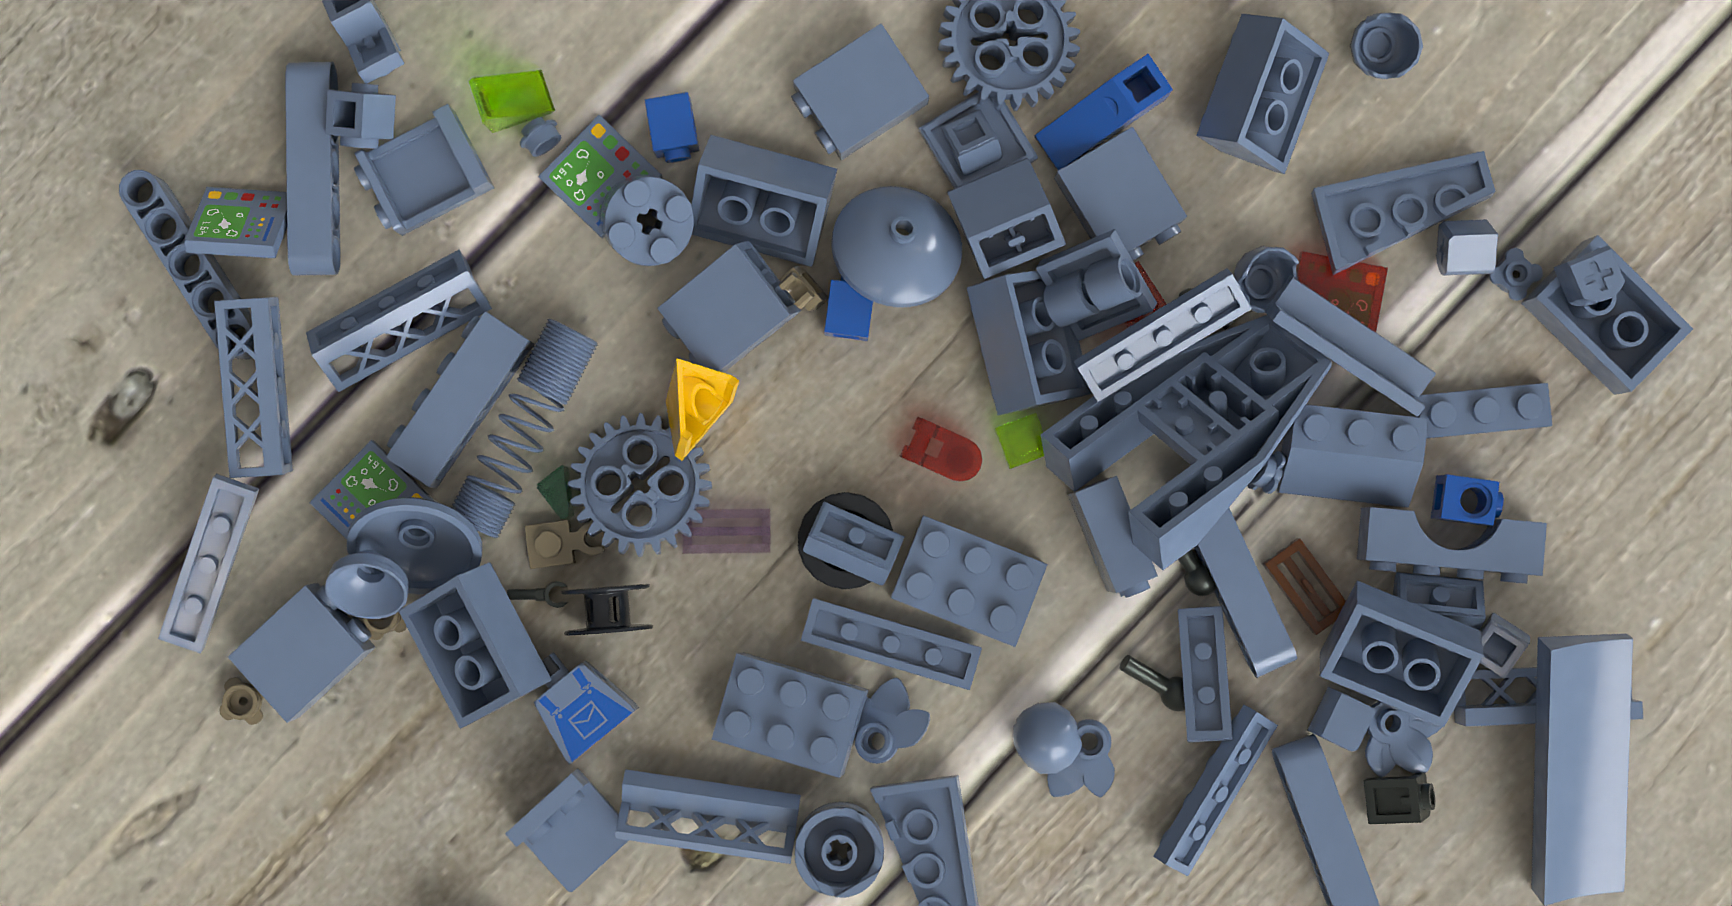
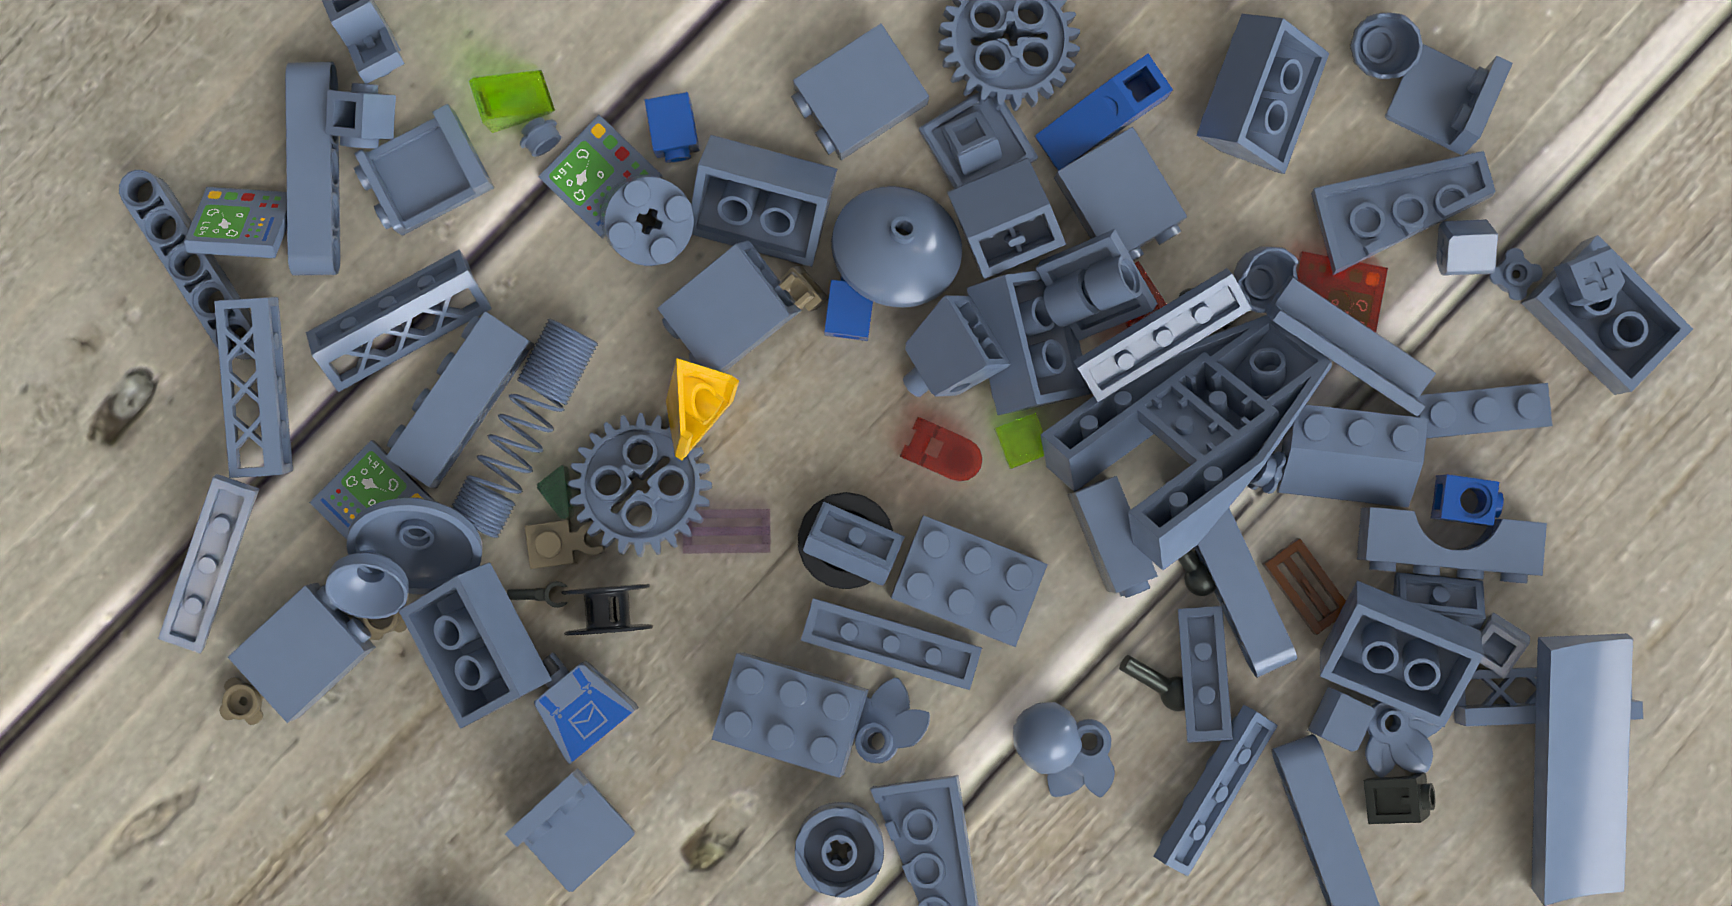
(712, 803): sand blue fence -> none
(952, 350): none -> sand blue torso
(1447, 99): none -> sand blue bracket

